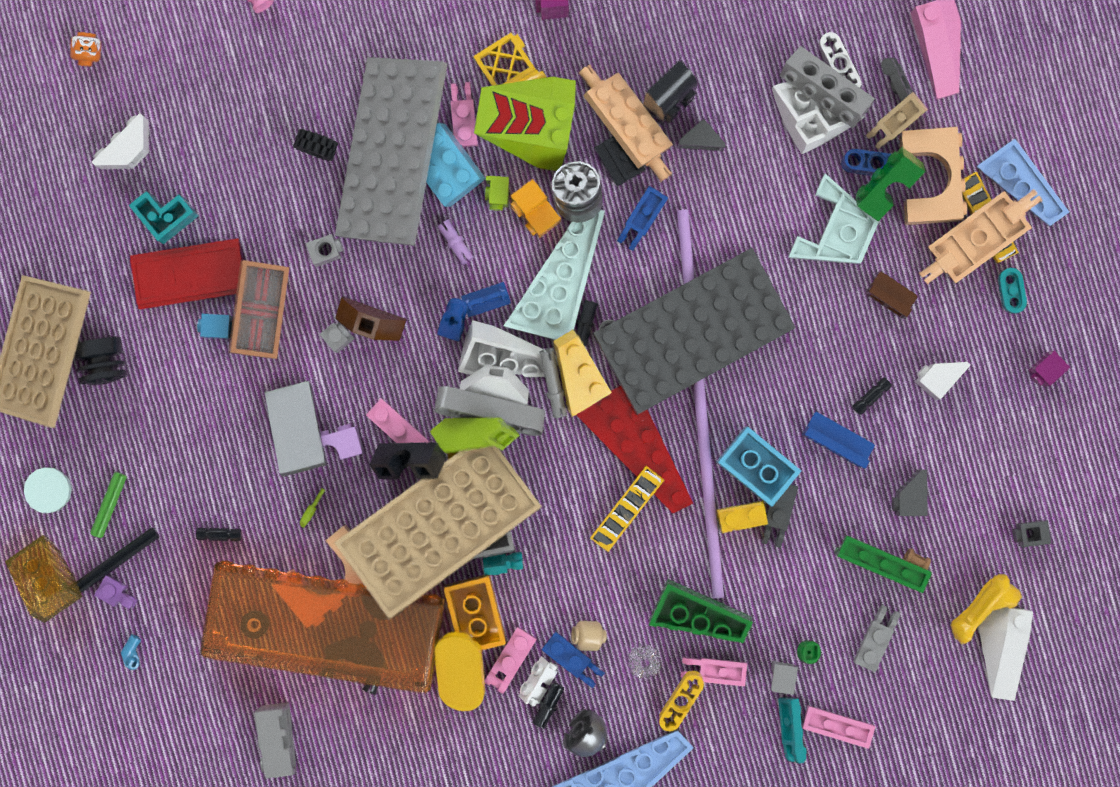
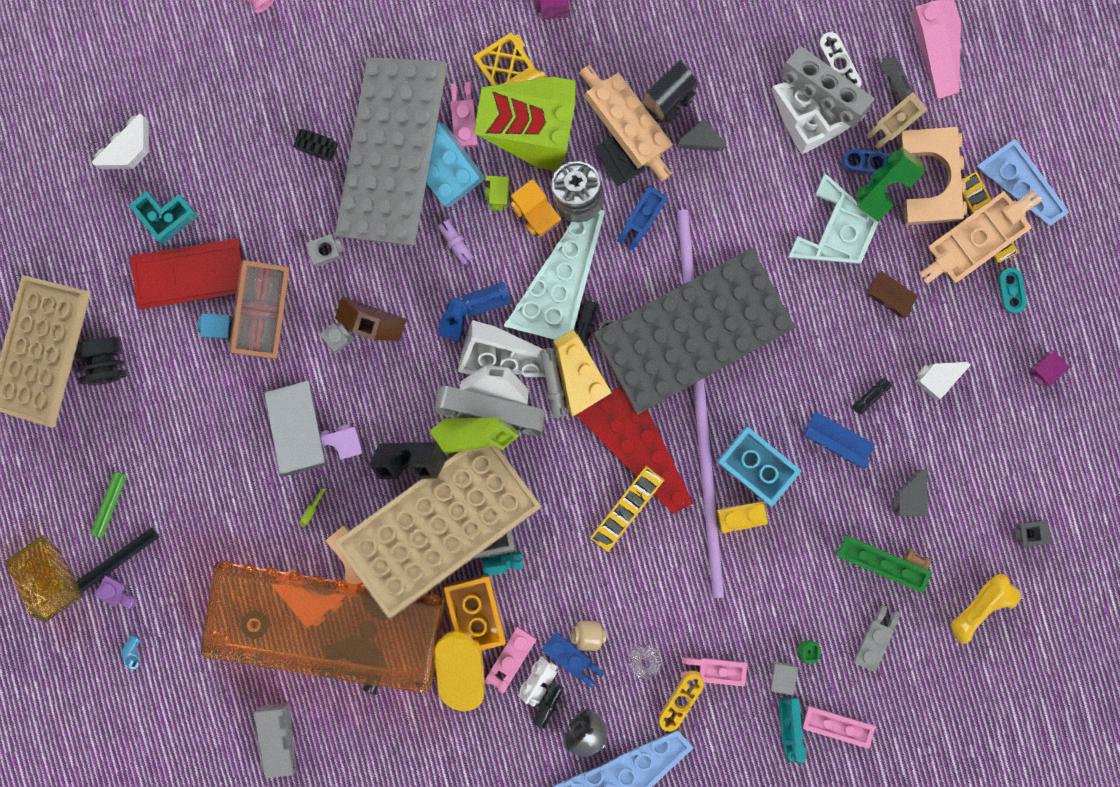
(47, 490): light aqua tile -> none
(85, 48): orange head -> none
(218, 534): black axle -> none
(394, 424): bright pink plate -> none
(695, 613): green wedge -> none
(779, 516): dark grey hinge -> none
(1004, 647): white wedge -> none

